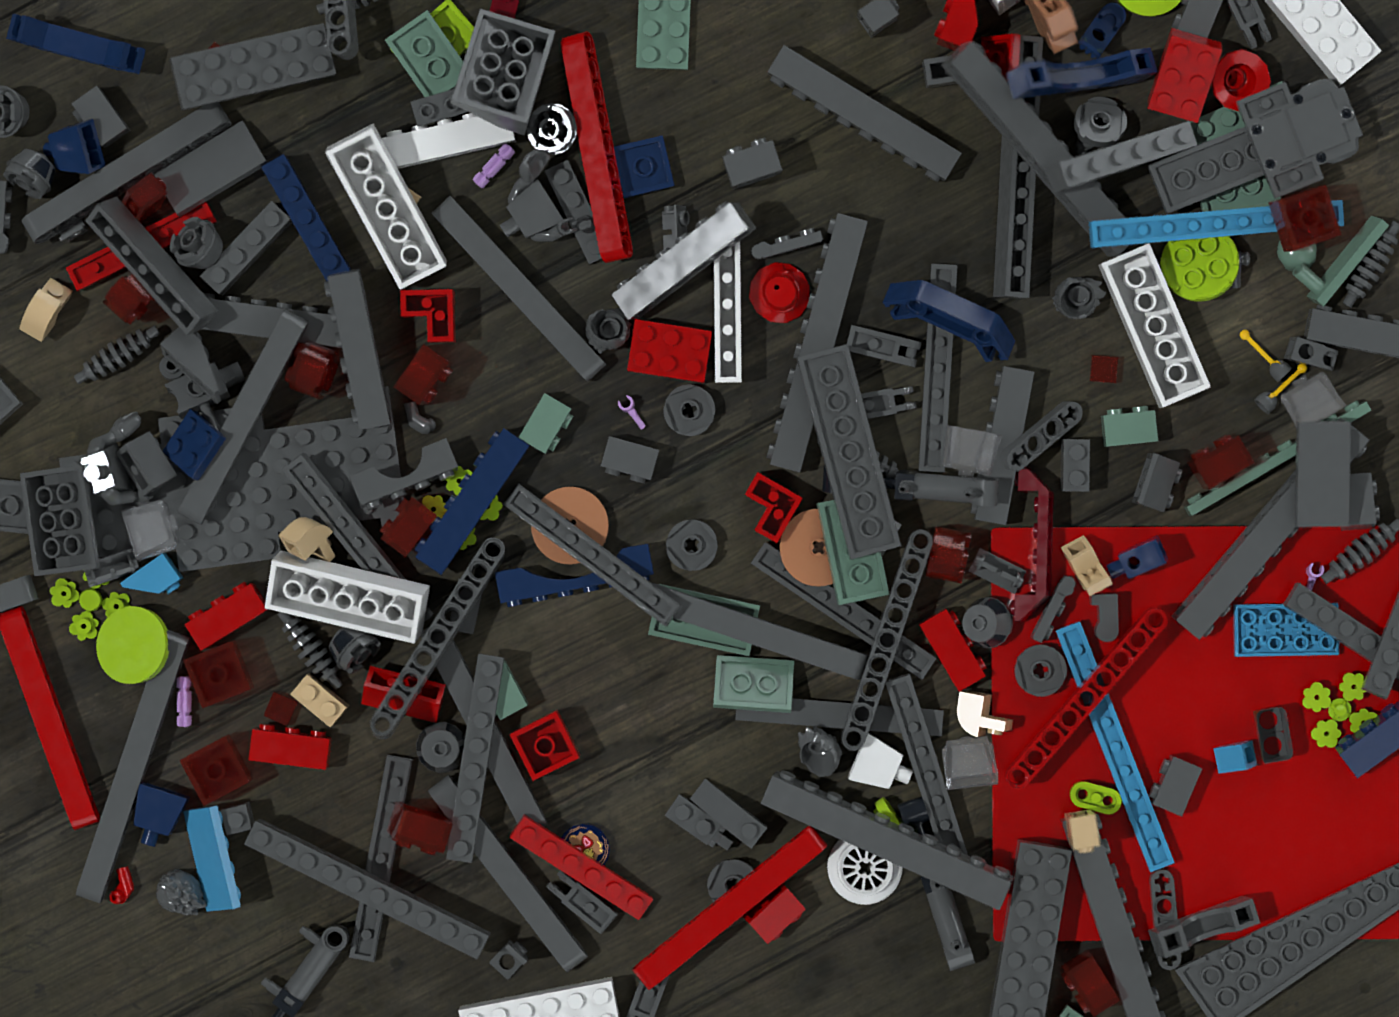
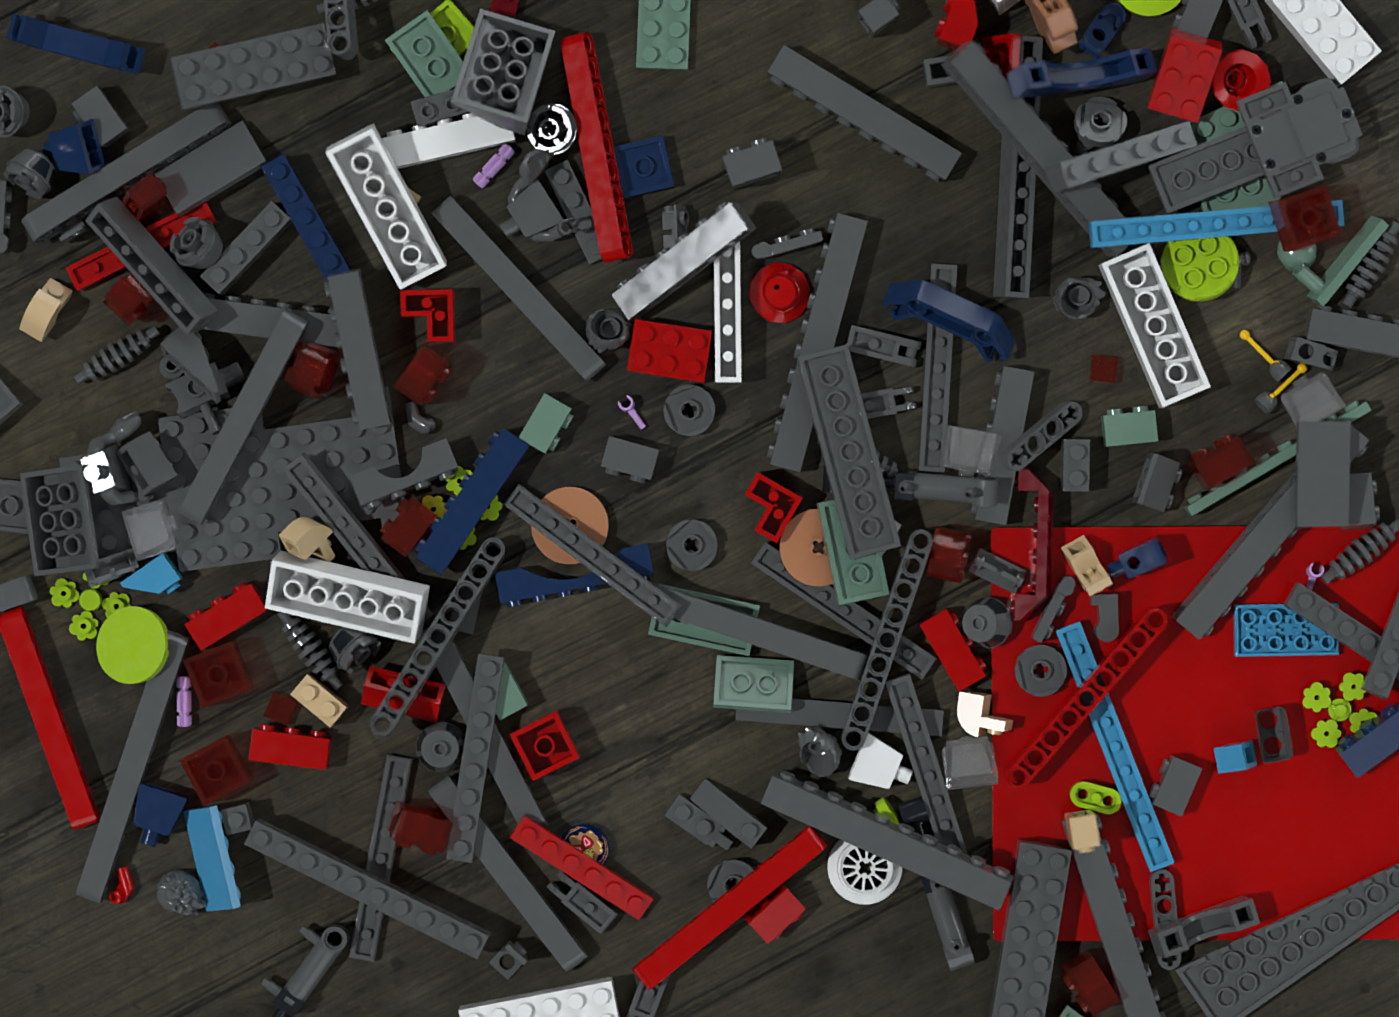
(194, 444): dark blue plate -> none

